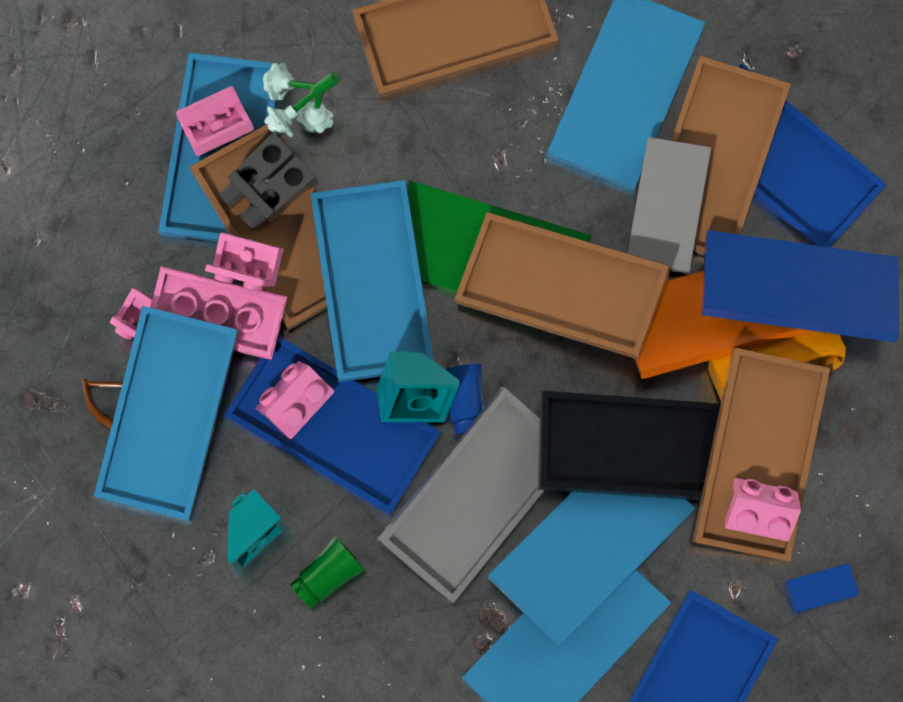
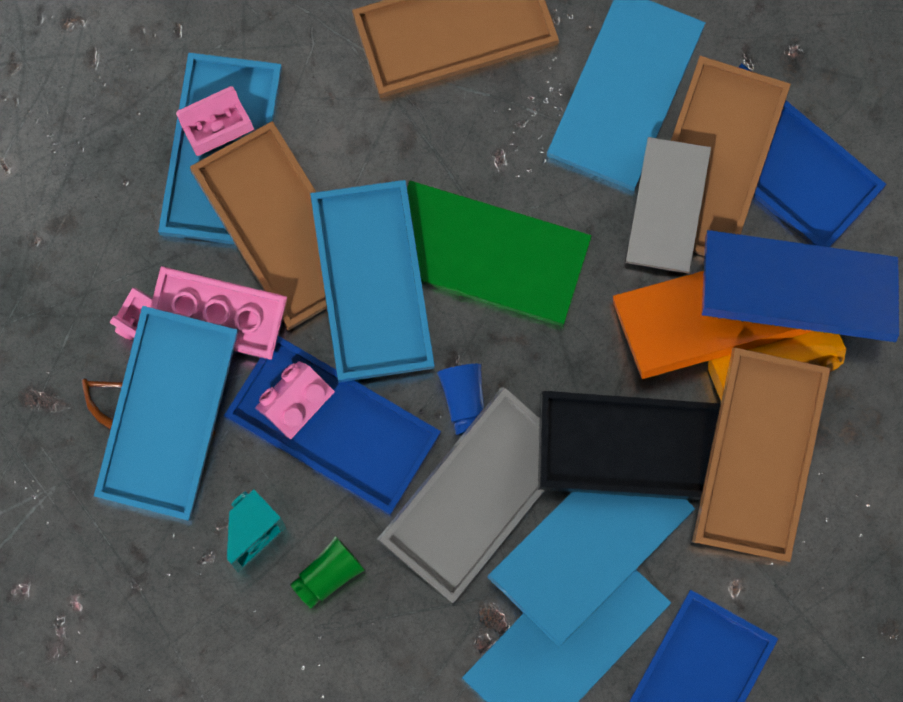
(246, 261): bright pink bracket -> none
(269, 181): dark grey hips -> none
(312, 117): light aqua plant -> none
(414, 389): teal slope -> none
(562, 285): medium nougat tile -> none
(763, 509): bright pink bracket -> none
(821, 588): blue tile -> none

